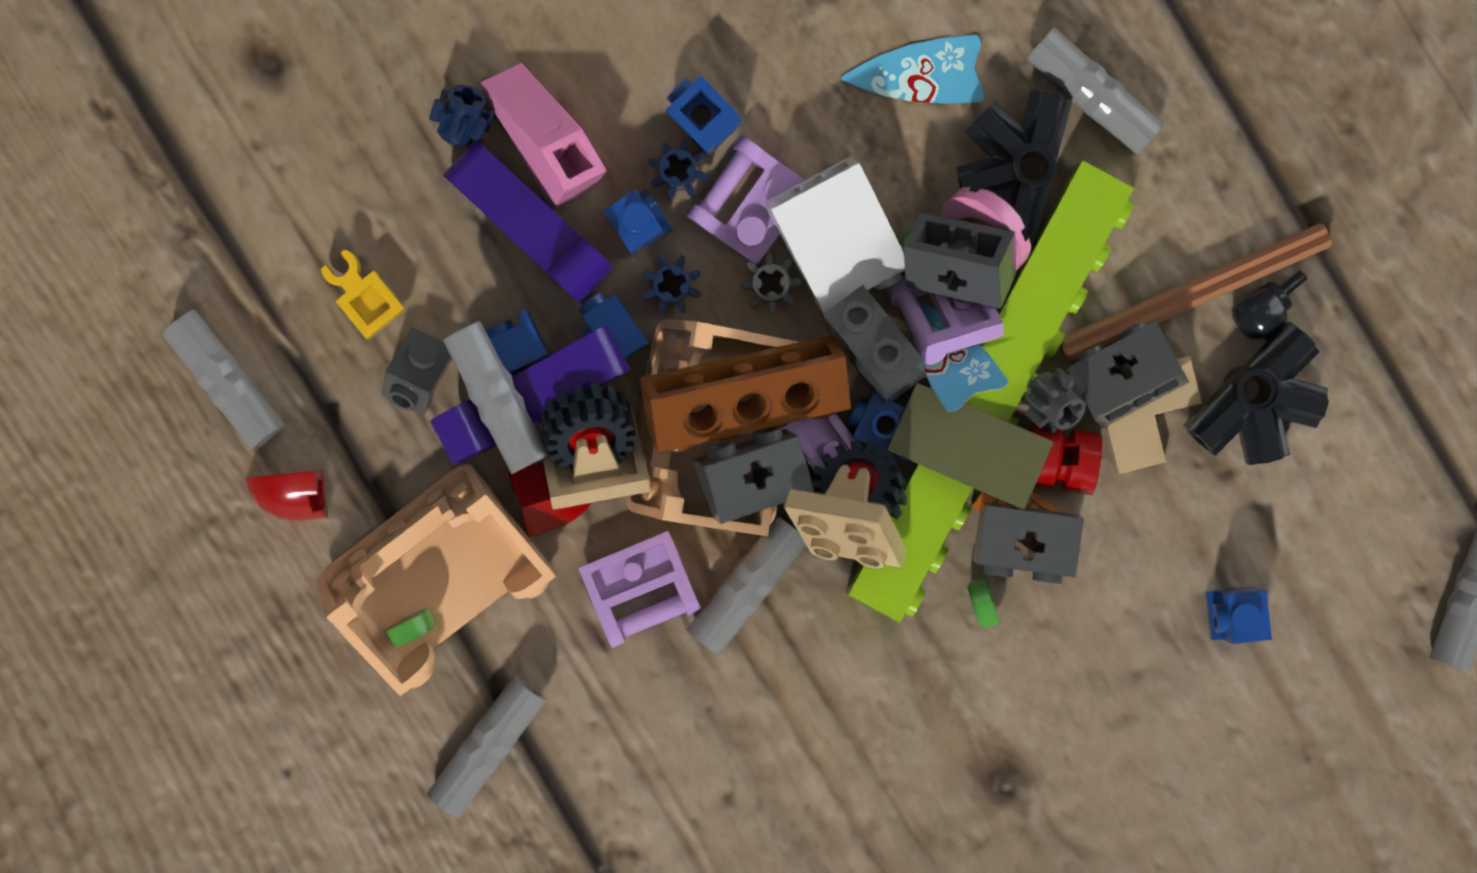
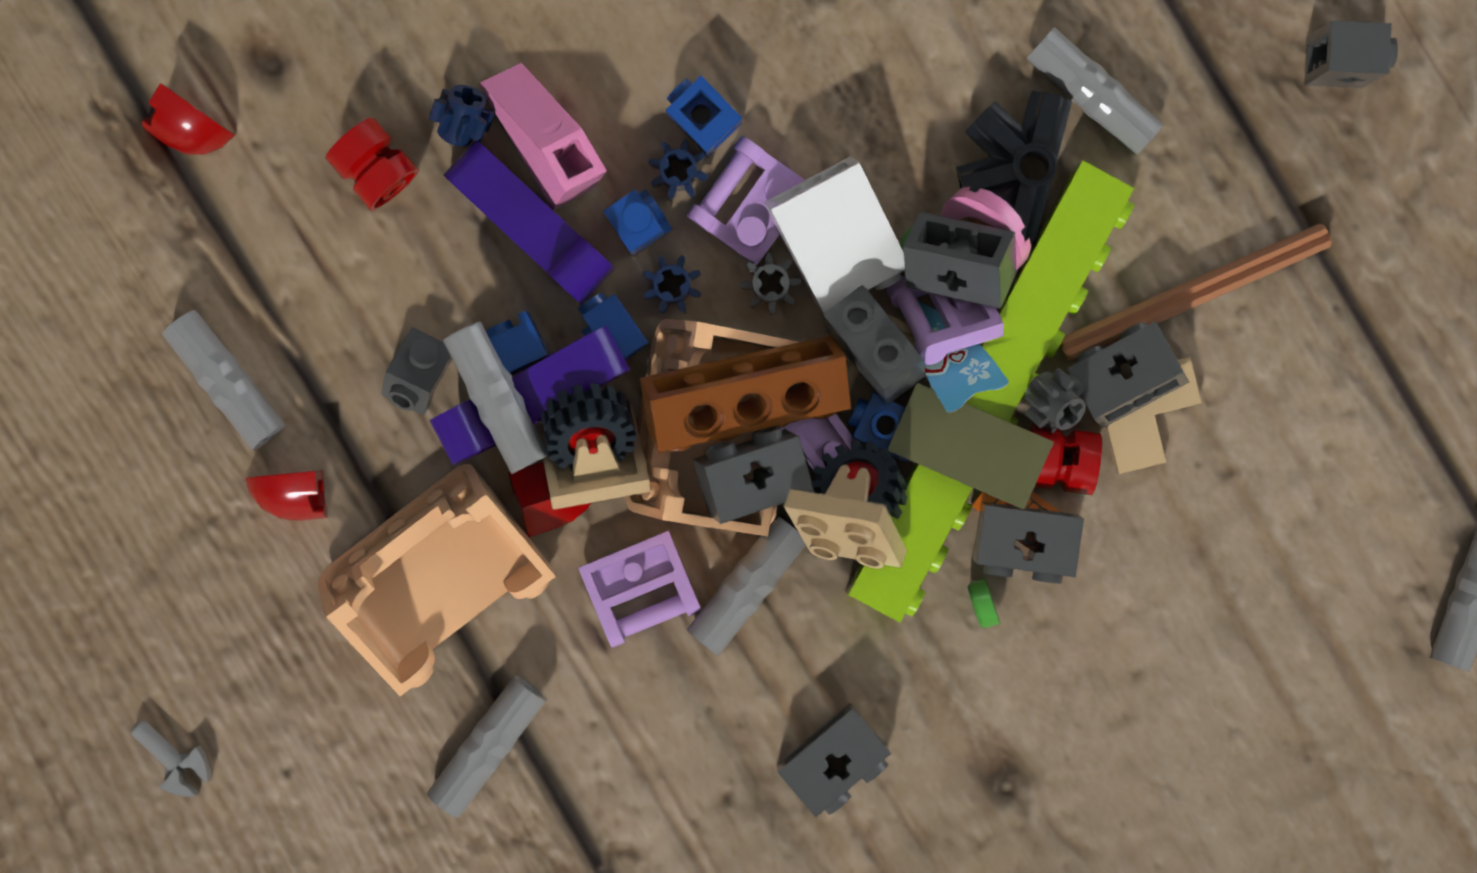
(173, 760): none -> light grey bar
(183, 125): none -> red brick
(367, 299): yellow plate -> none
(368, 160): none -> red wheel
(410, 627): bright green tile -> none
(807, 765): none -> dark grey brick
(924, 72): medium azure sticker -> none
(1238, 615): blue brick -> none
(1266, 308): black piece -> none
(1278, 398): black piece -> none
(1349, 54): none -> dark grey brick

